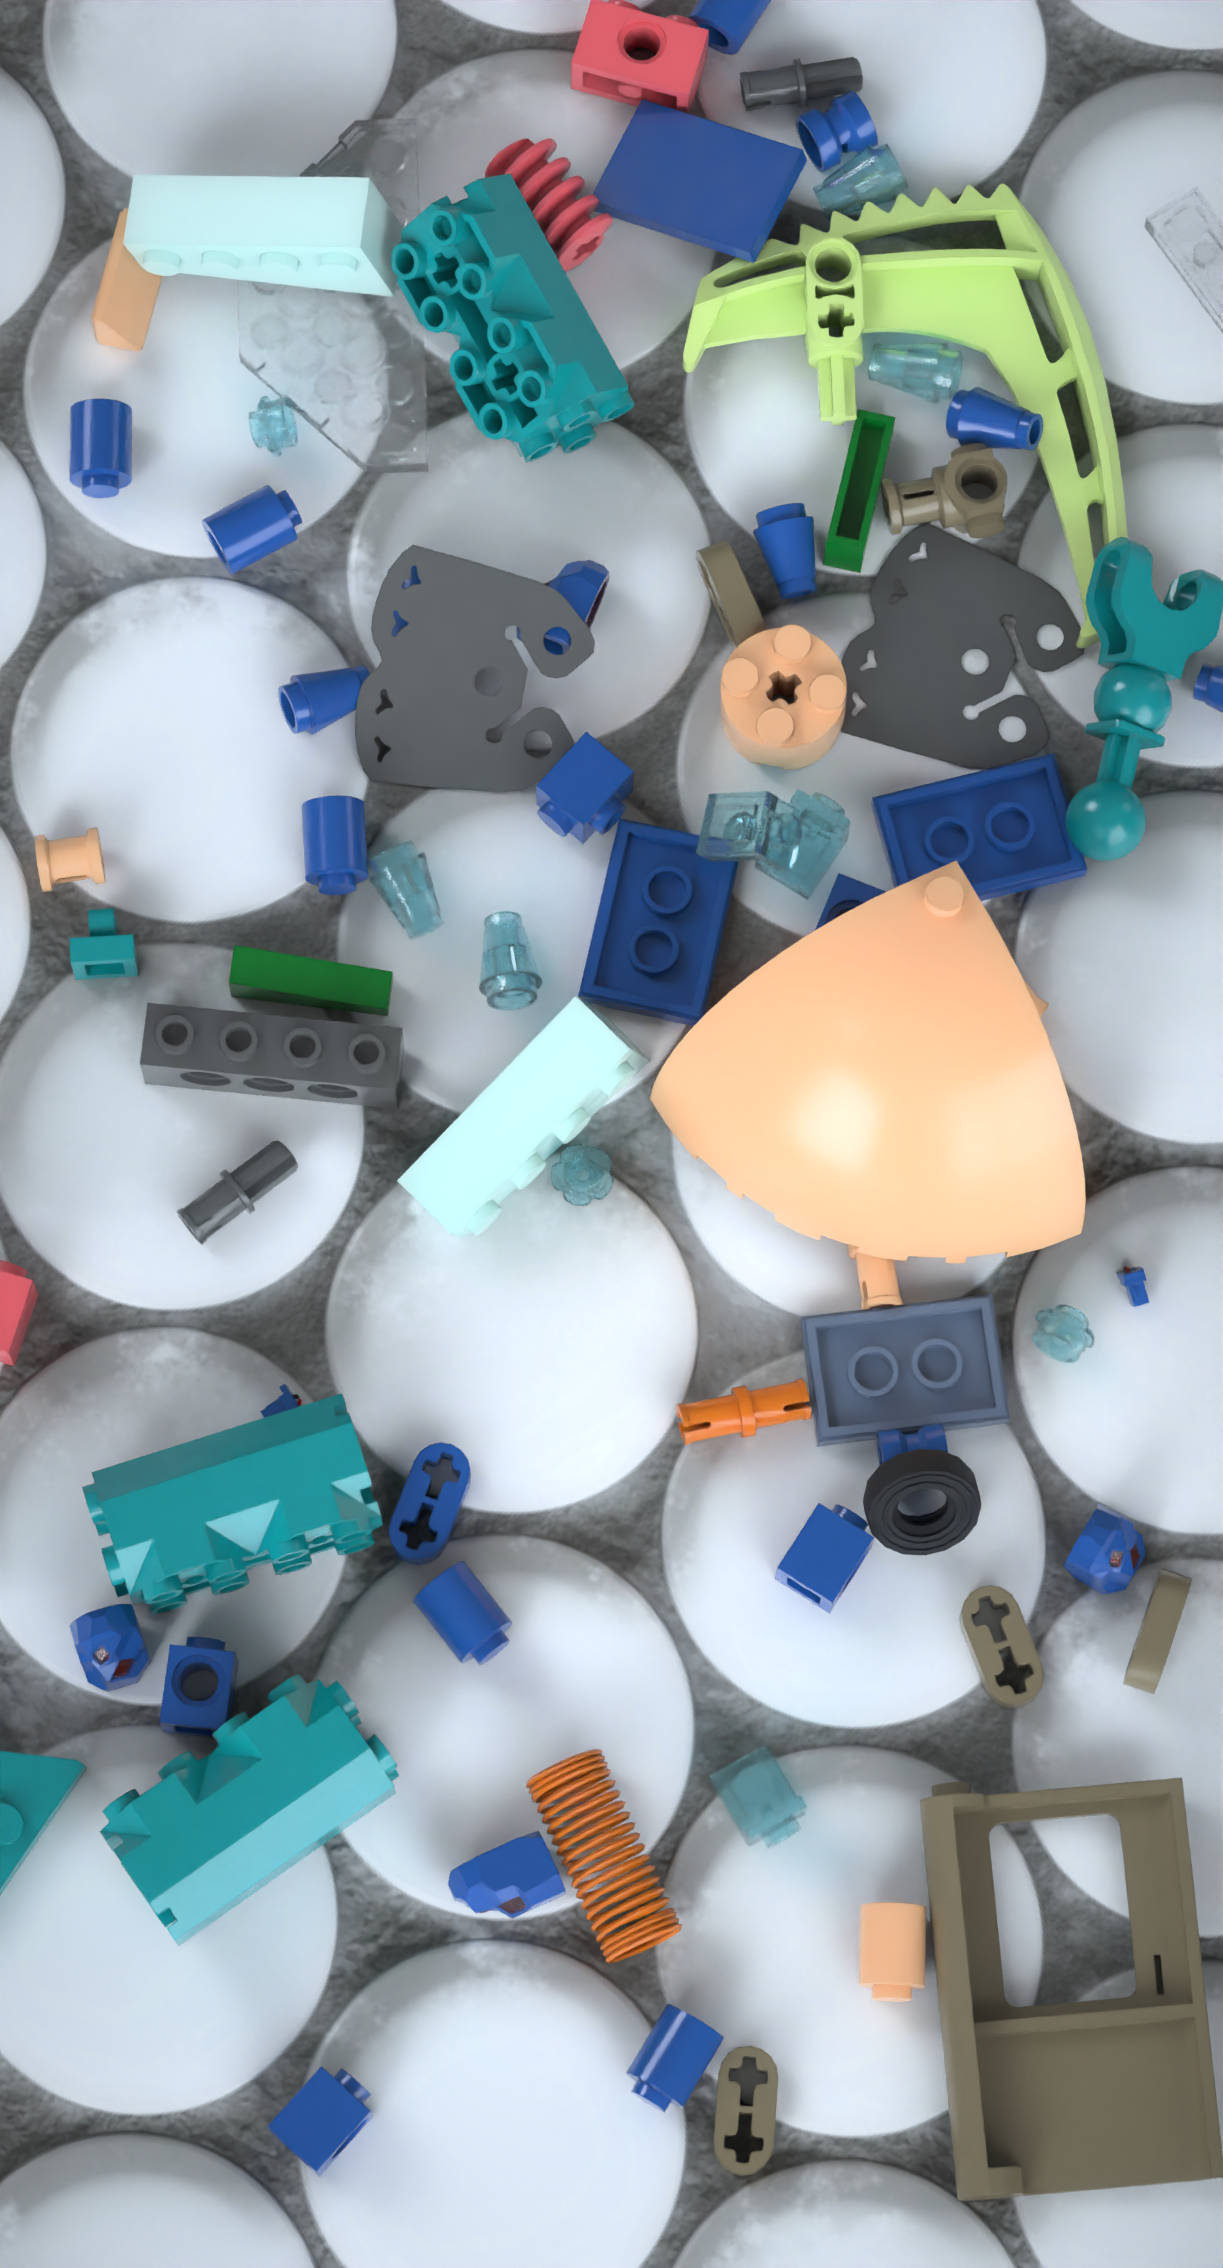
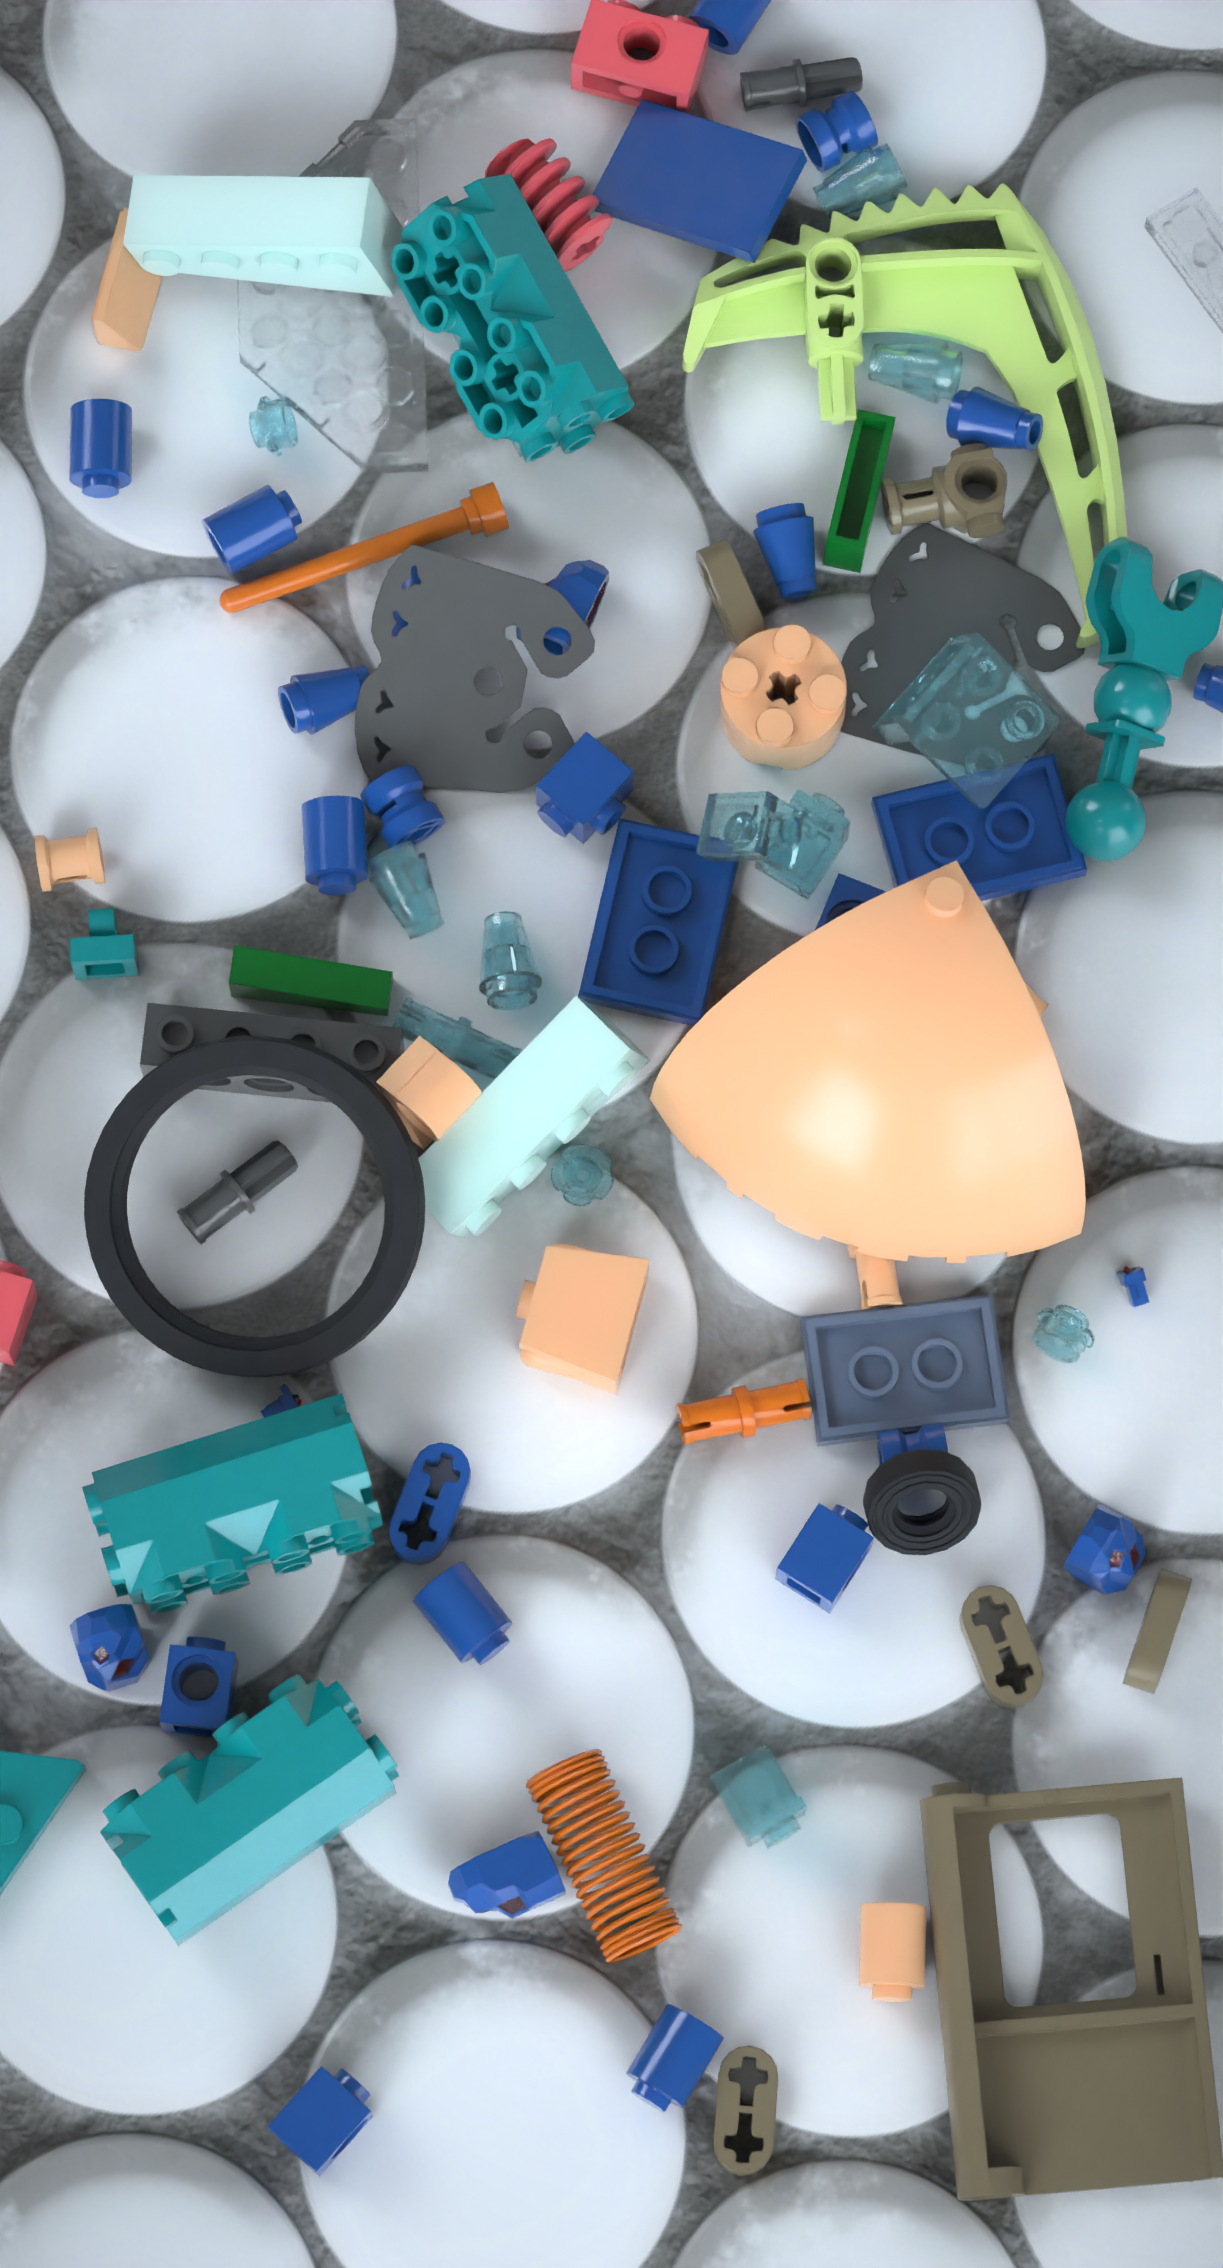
(108, 1220): none -> black tyre
(402, 806): none -> blue wheel
(427, 1091): none -> light nougat plate
(455, 1039): none -> clear light blue pin
(477, 513): none -> orange piece
(582, 1314): none -> light nougat torso
(970, 718): none -> clear light blue bracket

